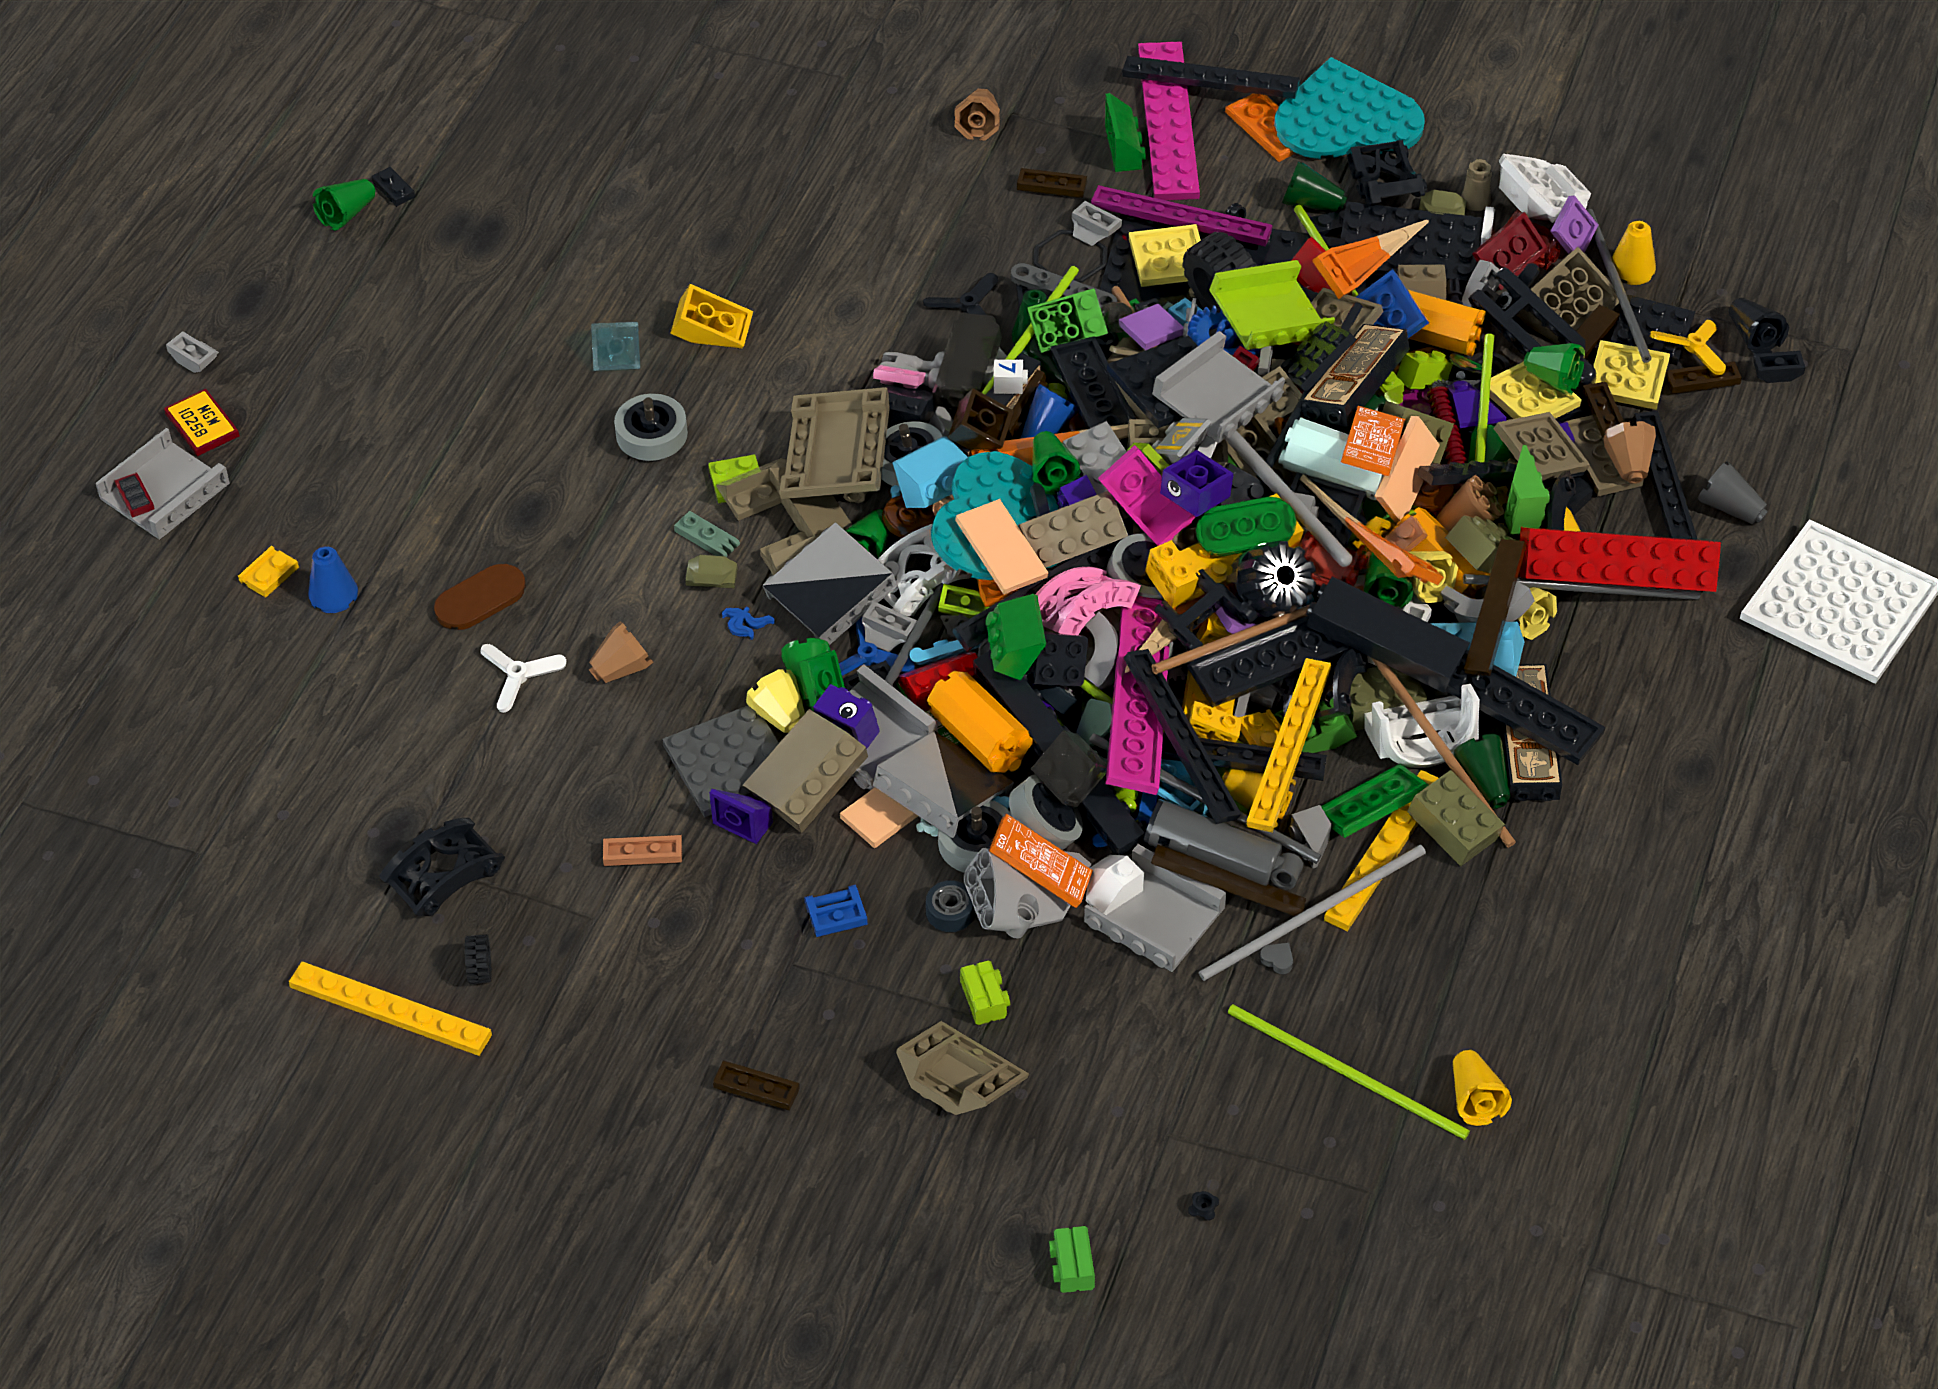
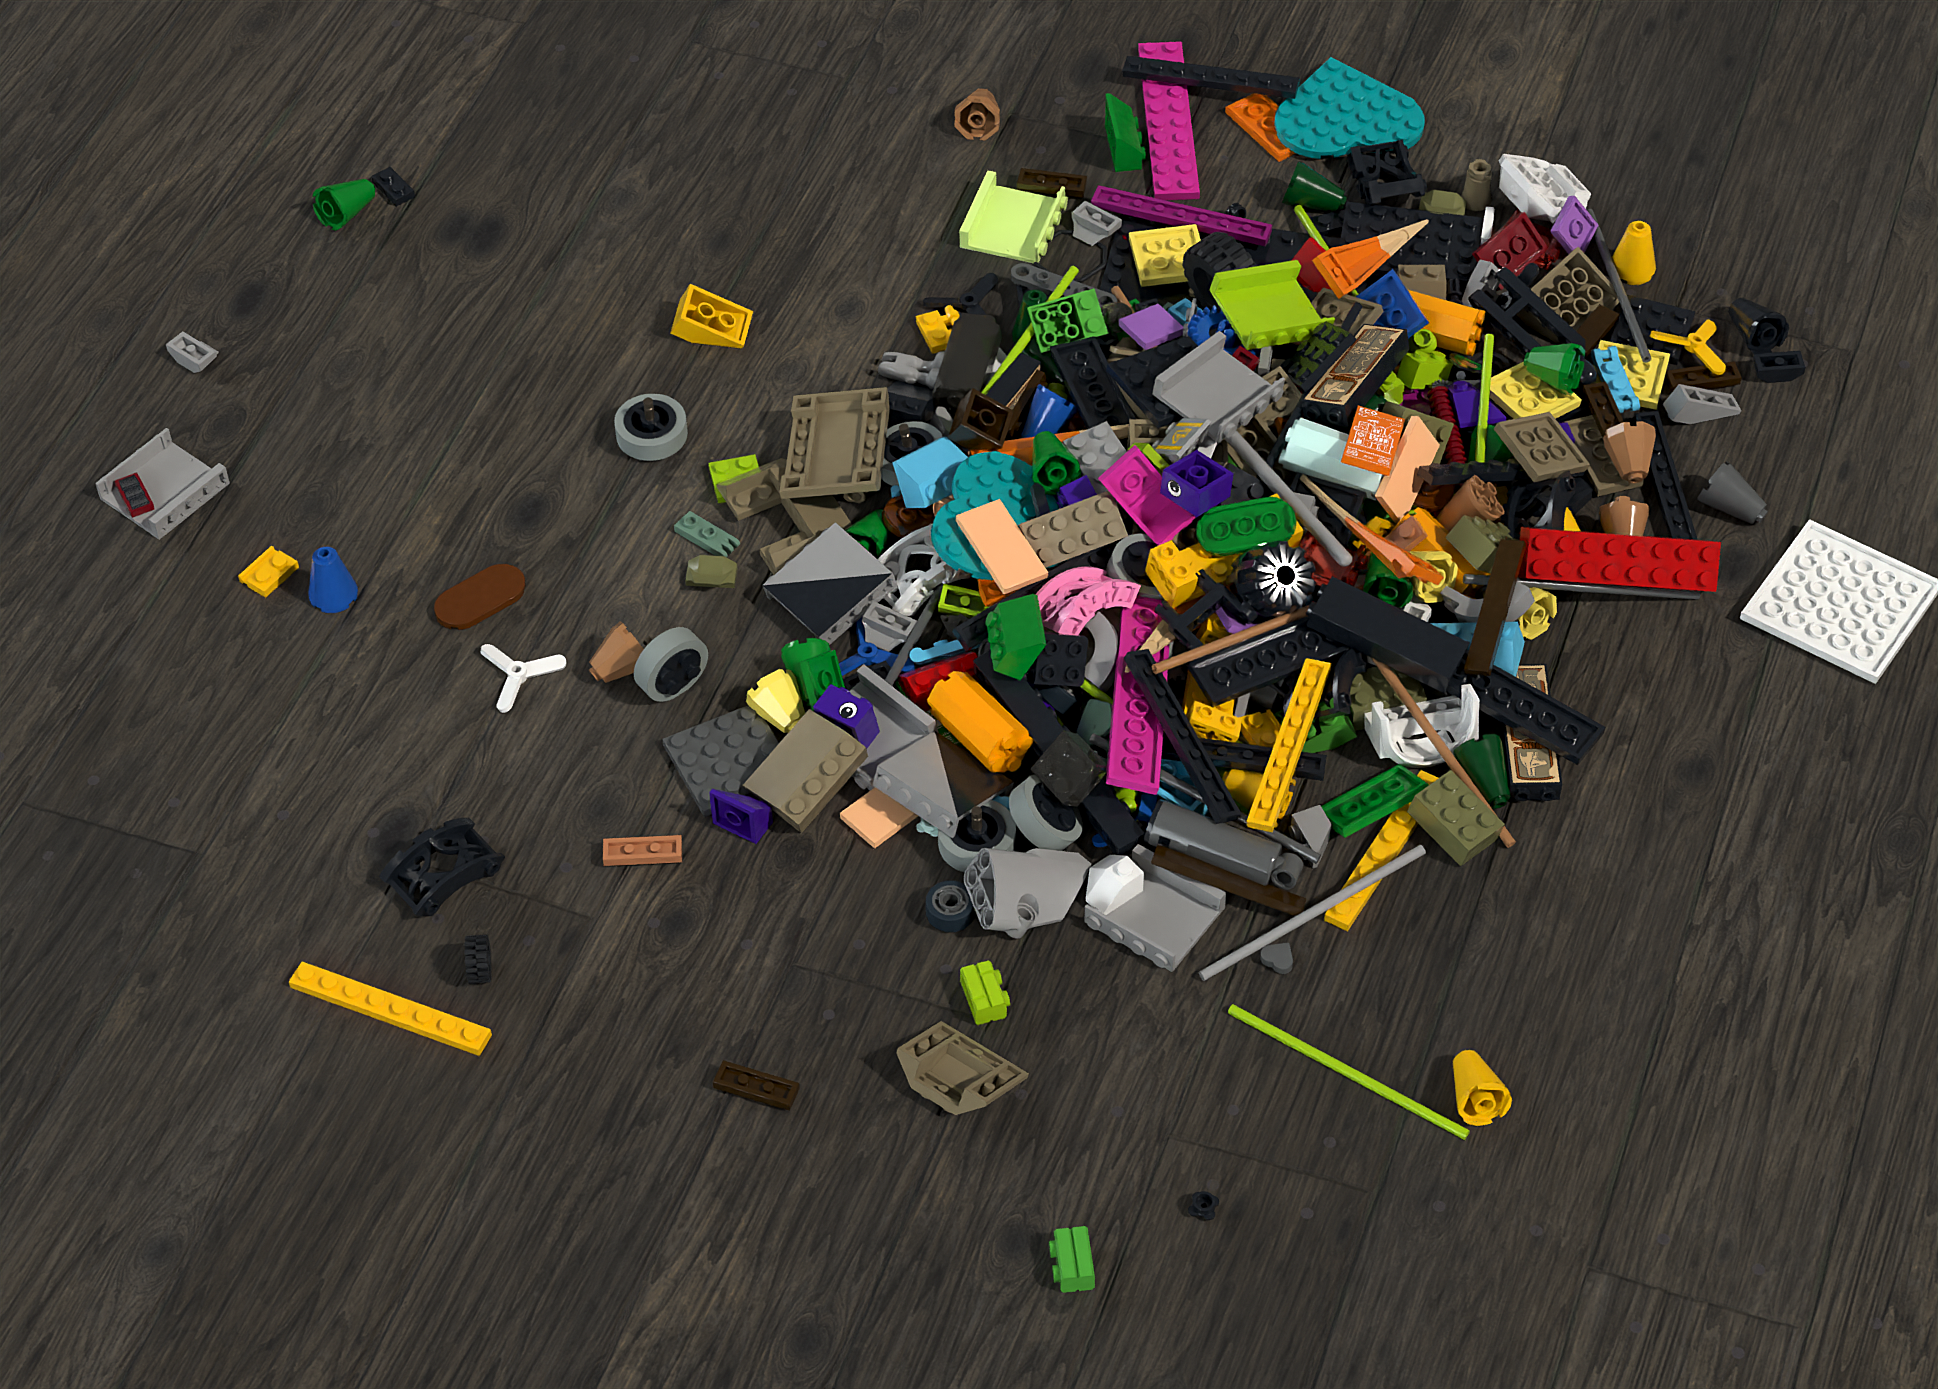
(201, 422): tile -> none
(615, 346): clear light blue slope -> none
(670, 663): none -> light grey wheel
(739, 616): blue piece -> none
(836, 916): blue plate -> none
(908, 378): bright pink plate -> none
(935, 327): none -> yellow plate
(1009, 376): white brick -> none
(1011, 221): none -> yellowish green panel
(1041, 860): orange tile -> none
(1422, 341): none -> lime animal
(1526, 496): bright green slope -> none
(1616, 378): none -> medium azure plate
(1624, 516): none -> medium nougat cone
(1697, 405): none -> light grey slope

